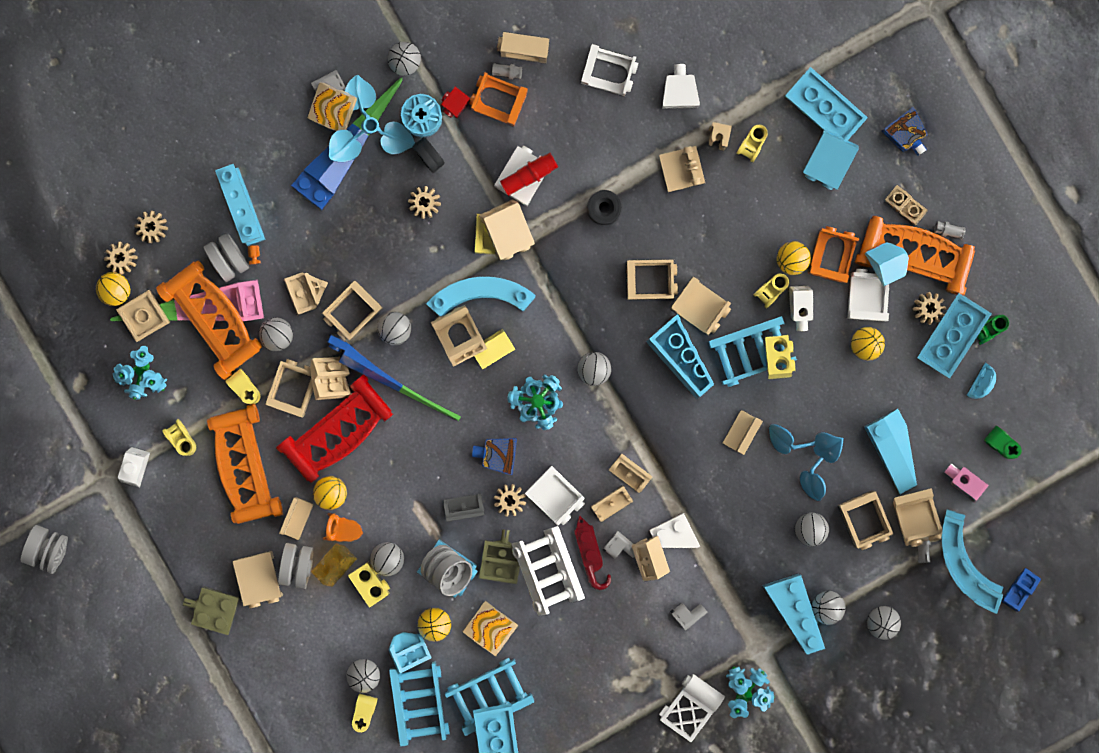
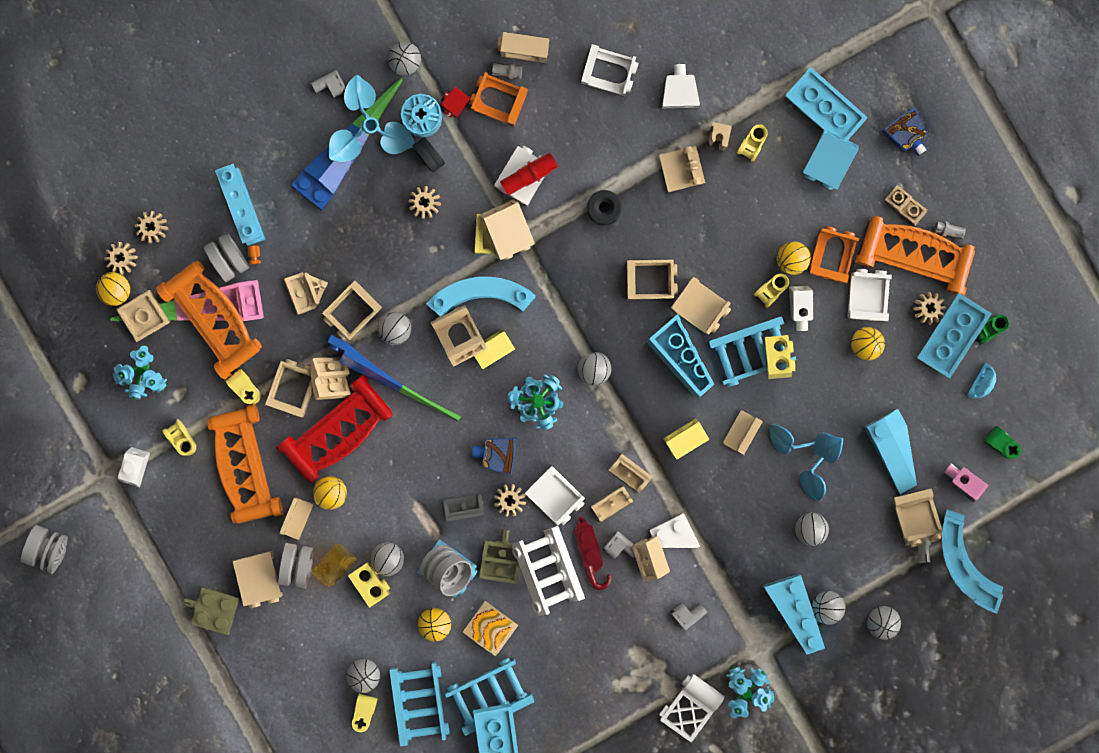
(275, 334): light grey piece -> none
(332, 107): slope -> none
(342, 529): orange piece -> none
(408, 651): medium azure slope -> none
(686, 438): none -> light yellow hinge
(856, 502): tan window -> none
(888, 262): medium azure slope -> none
(1021, 589): blue slope -> none

